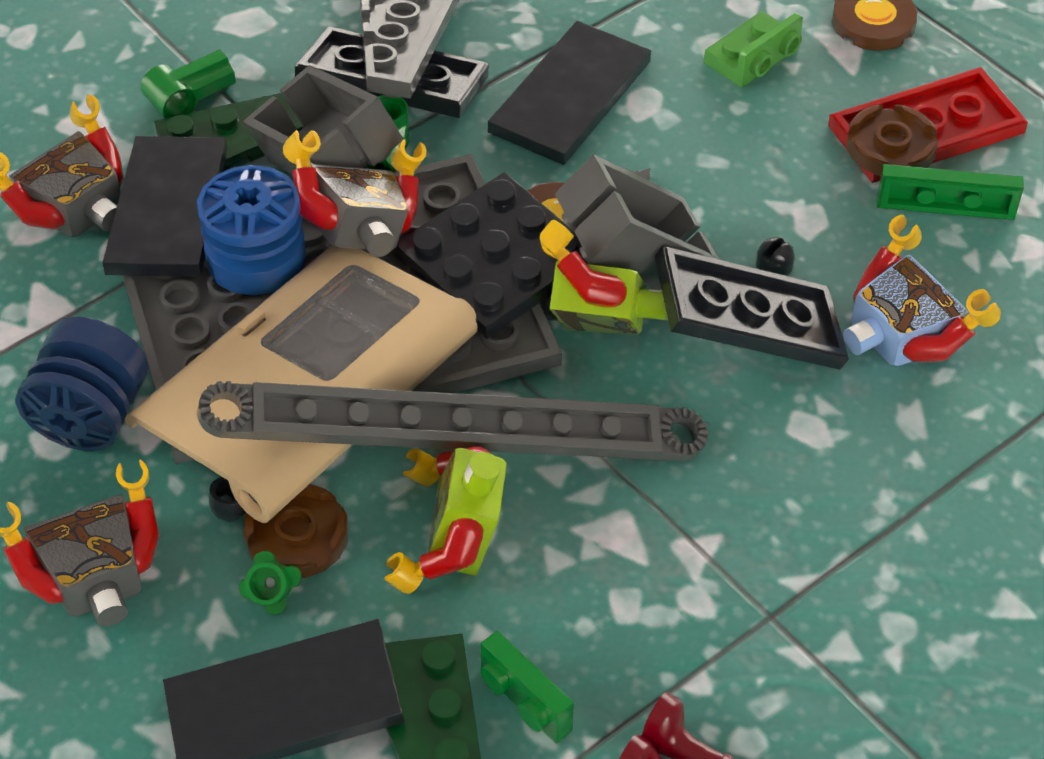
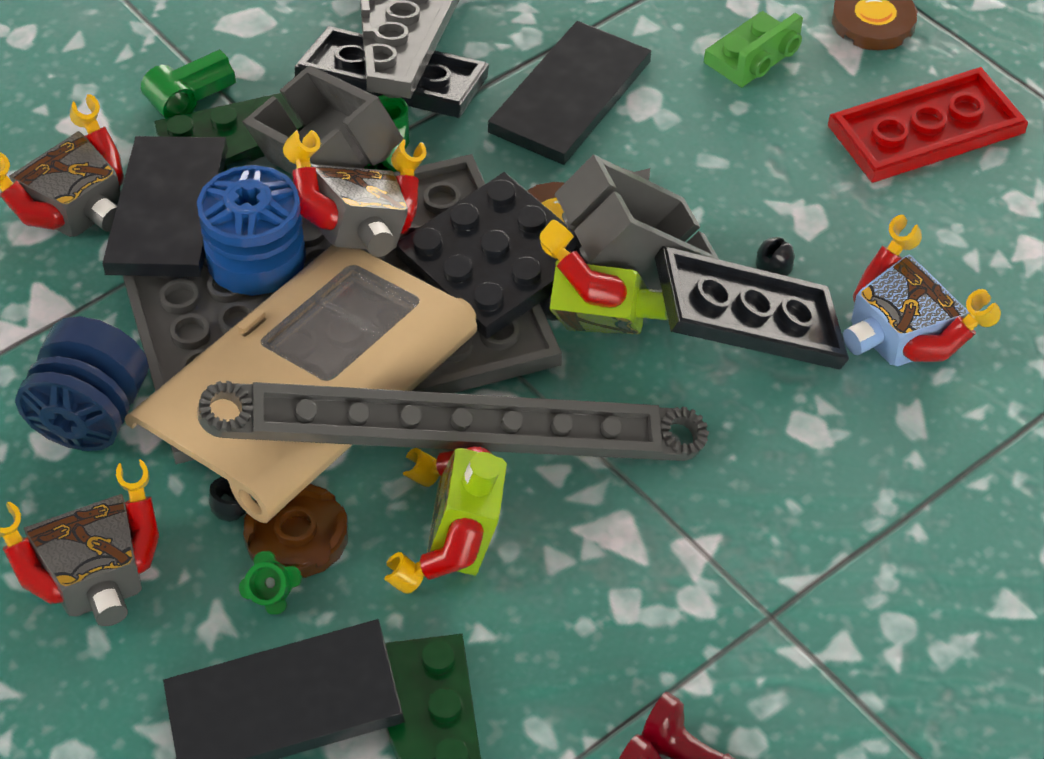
(535, 695): green plate -> none
(891, 138): reddish brown tile -> none
(949, 192): green tile -> none

